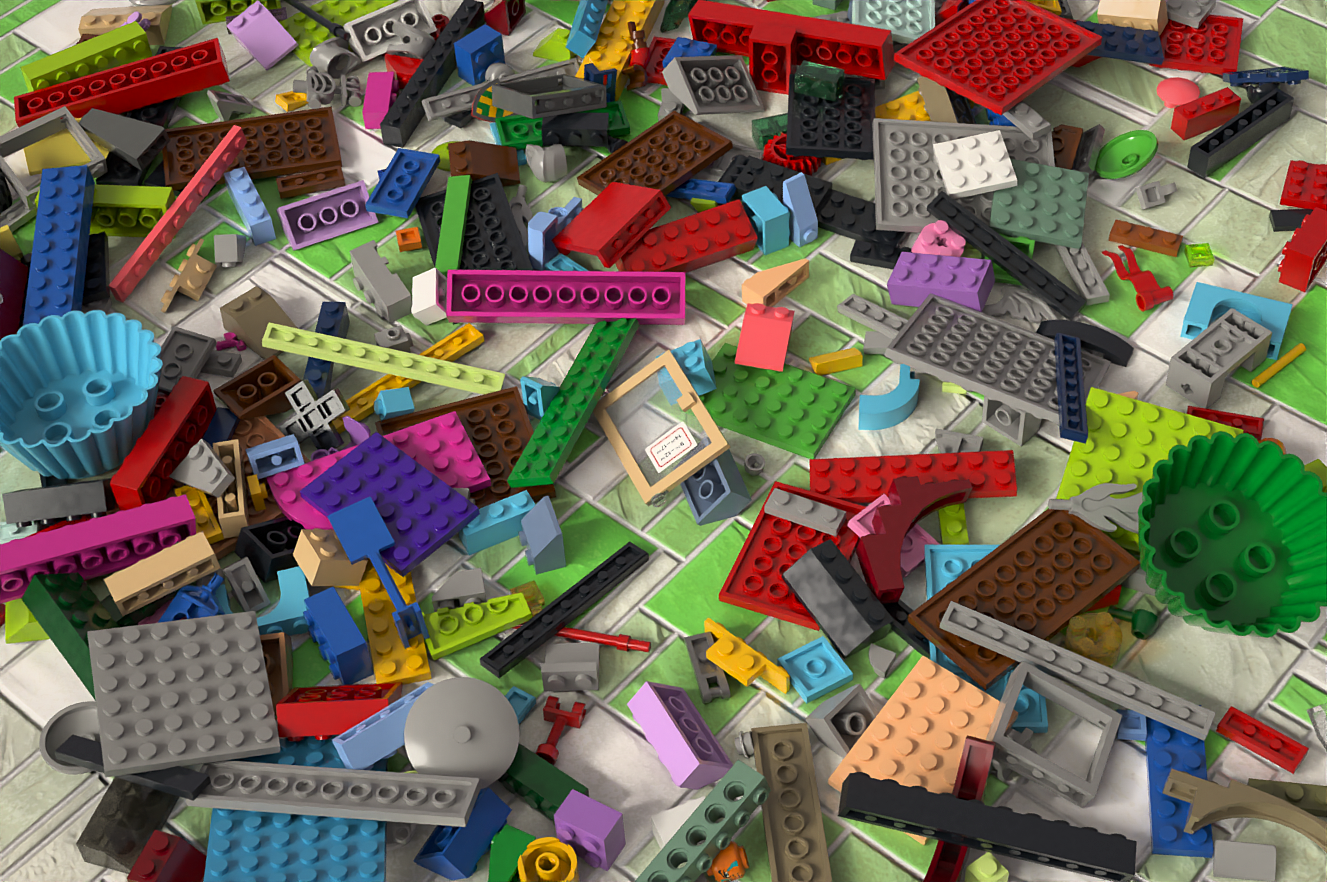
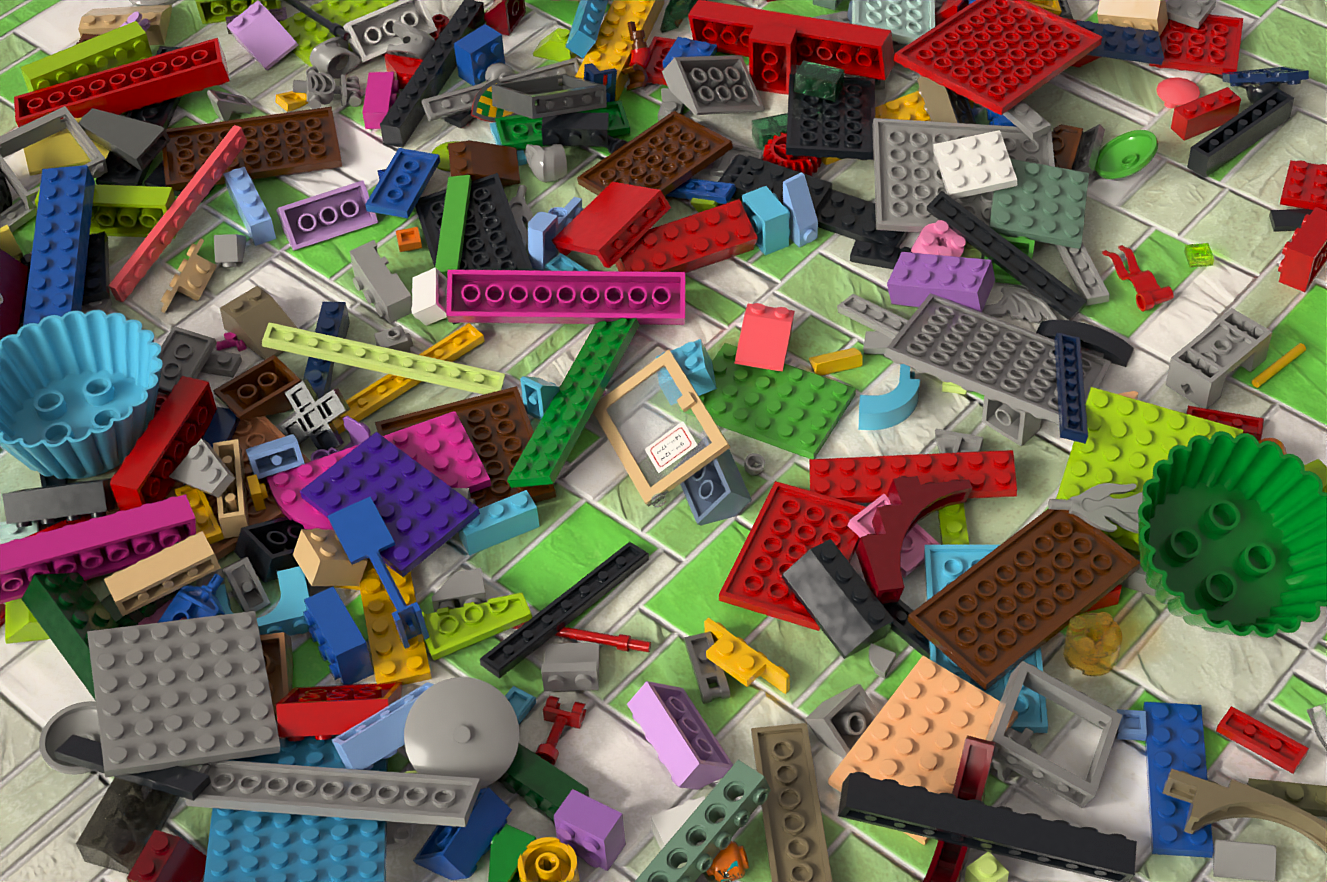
(310, 182): reddish brown plate -> none
(393, 403): medium azure brick -> none
(532, 596): clear yellow plate -> none
(543, 538): sand blue slope -> none
(744, 744): light grey plate -> none
(774, 283): light nougat slope -> none
(805, 512): light grey plate -> none
(815, 669): medium azure plate -> none
(1078, 670): light grey plate -> none
(1142, 621): dark green bar -> none
(1145, 238): dark orange plate -> none
(1153, 193): light grey plate -> none
(1212, 302): medium azure arch -> none

